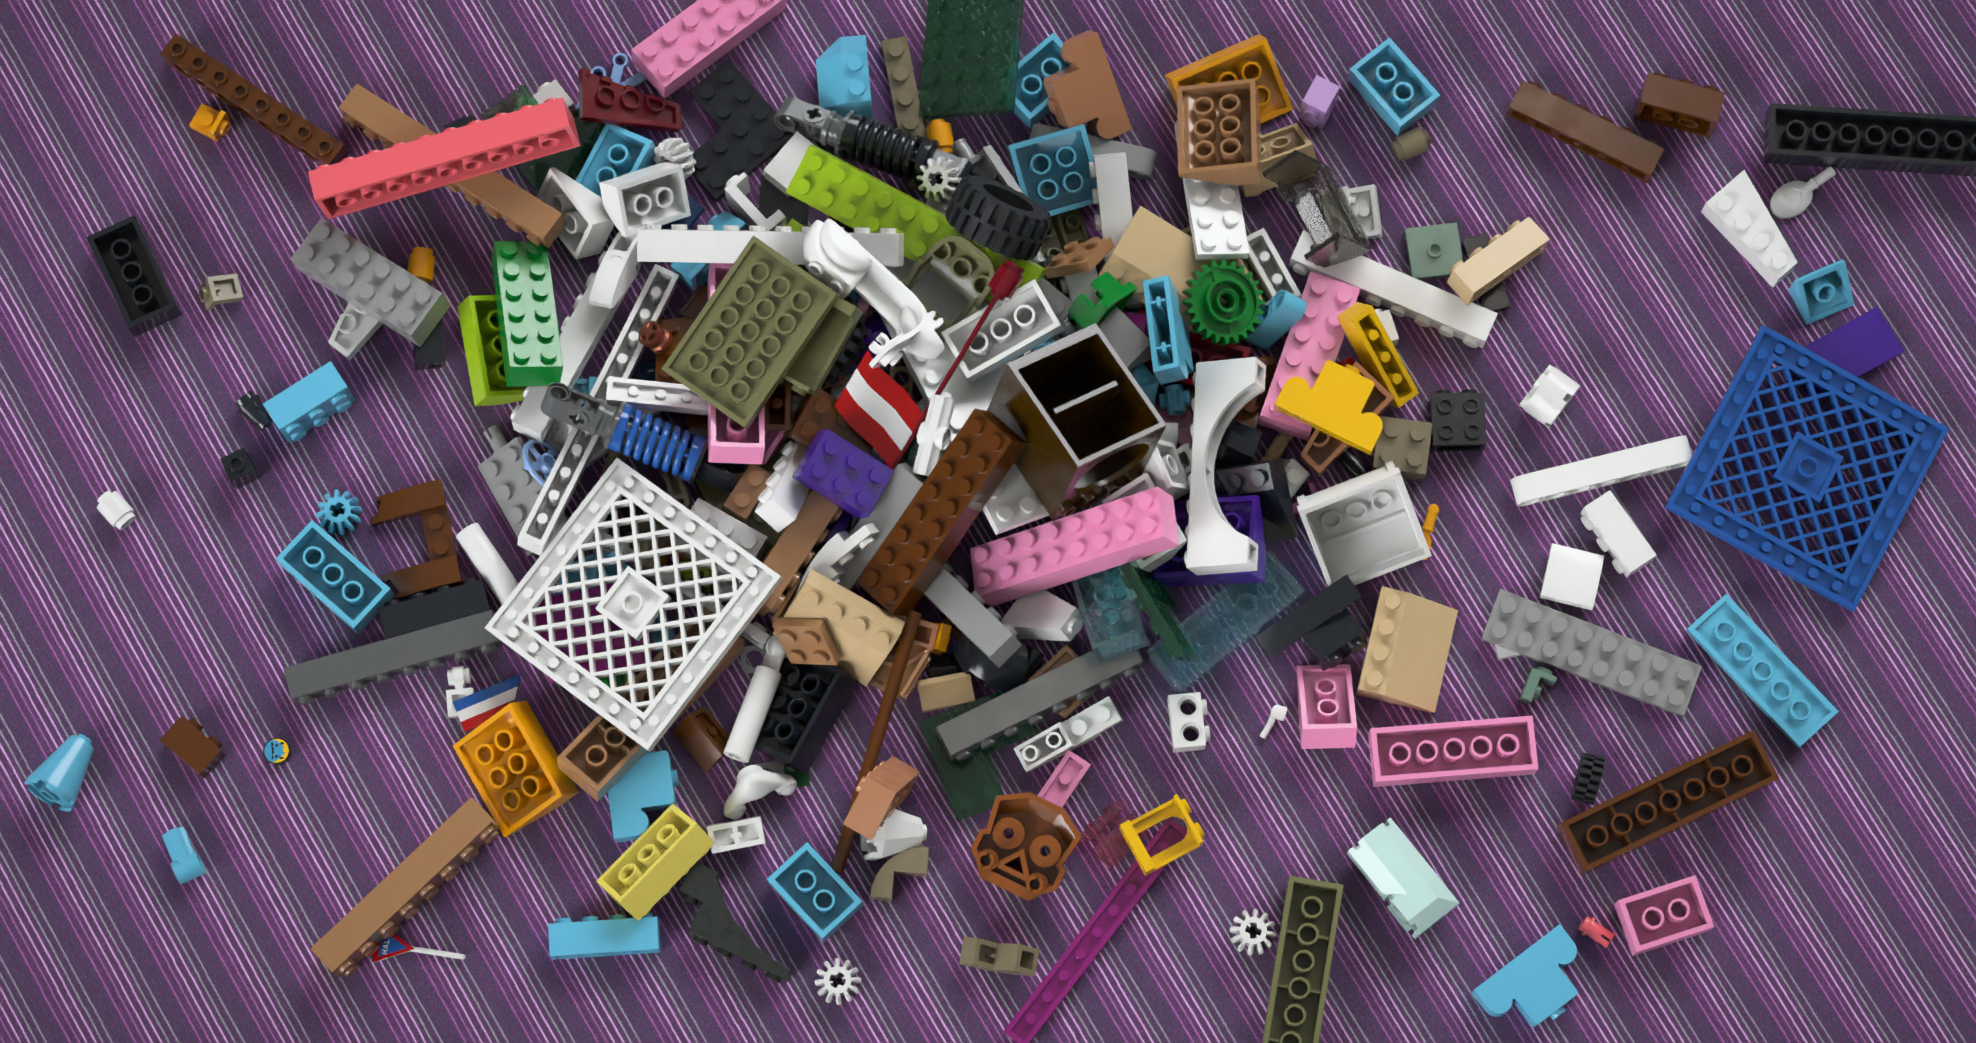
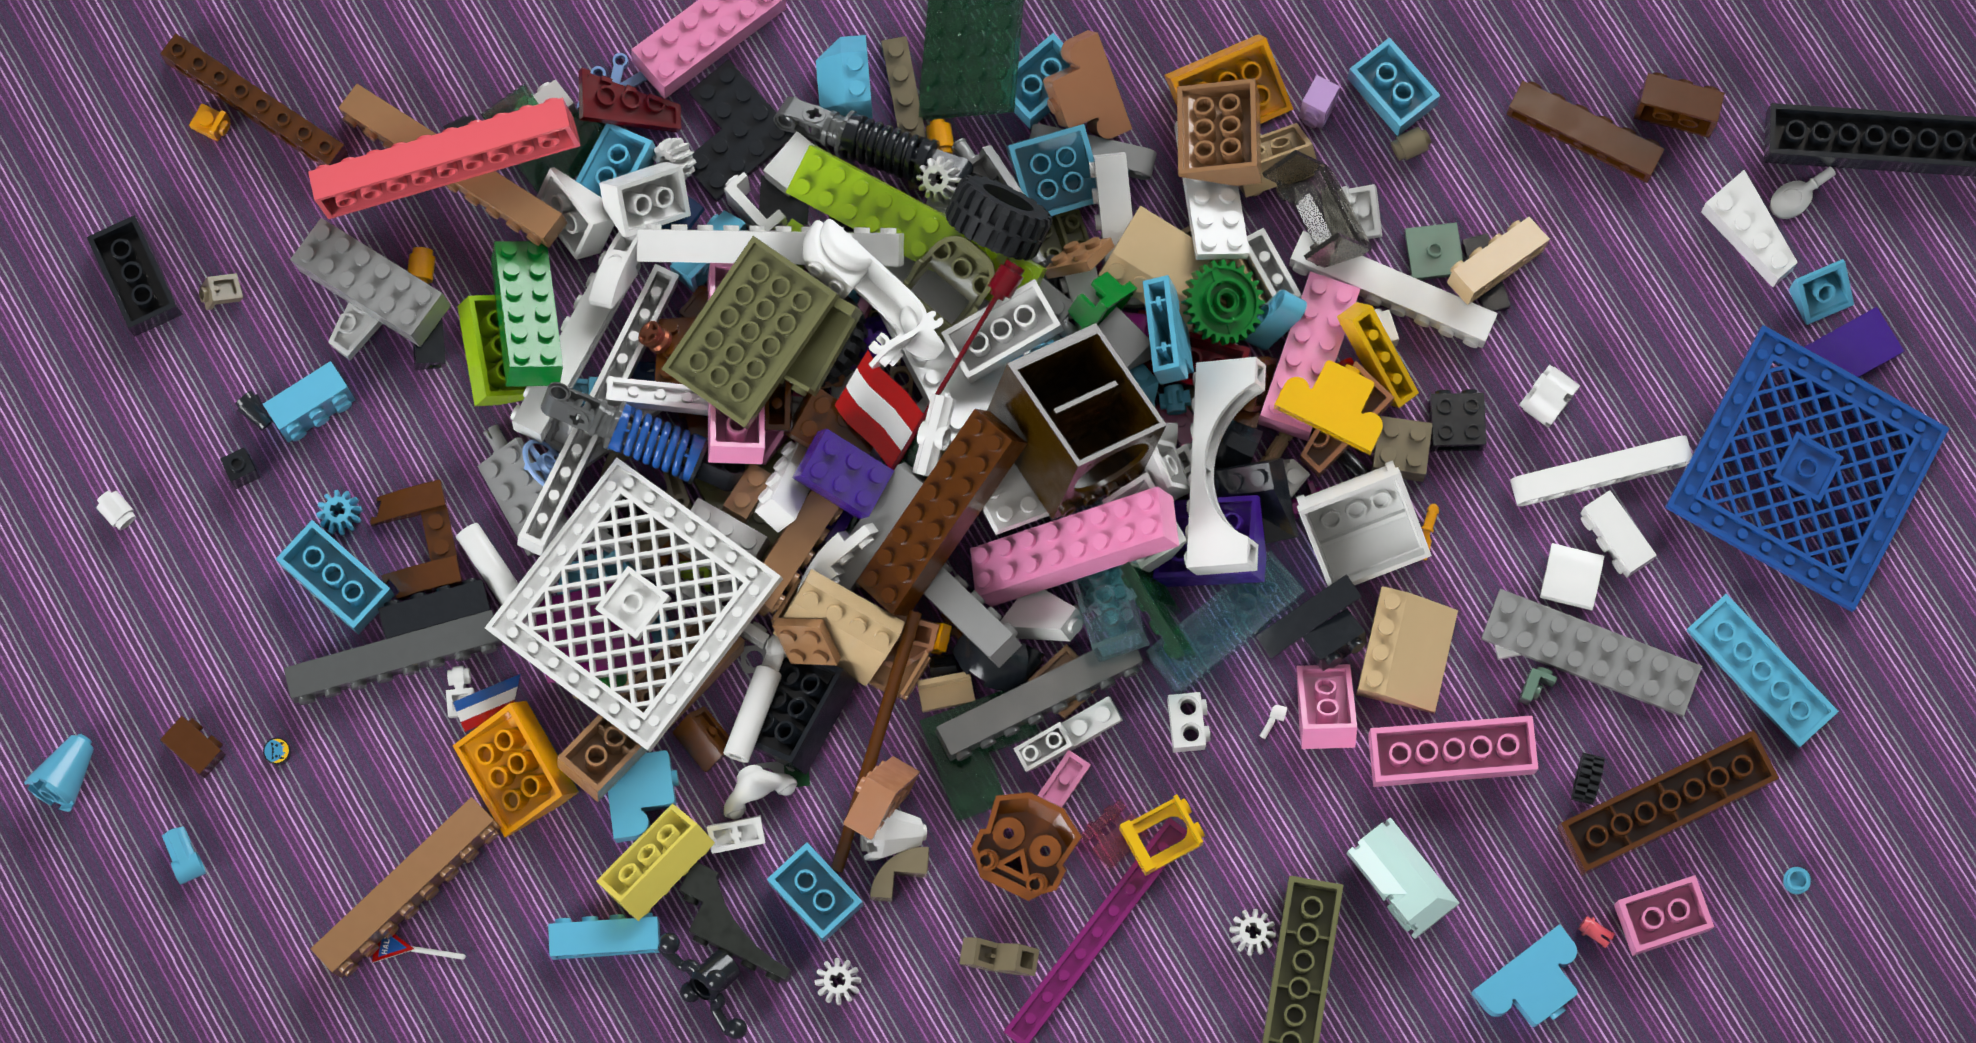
(706, 982): none -> black wheel
(1796, 880): none -> medium azure plate

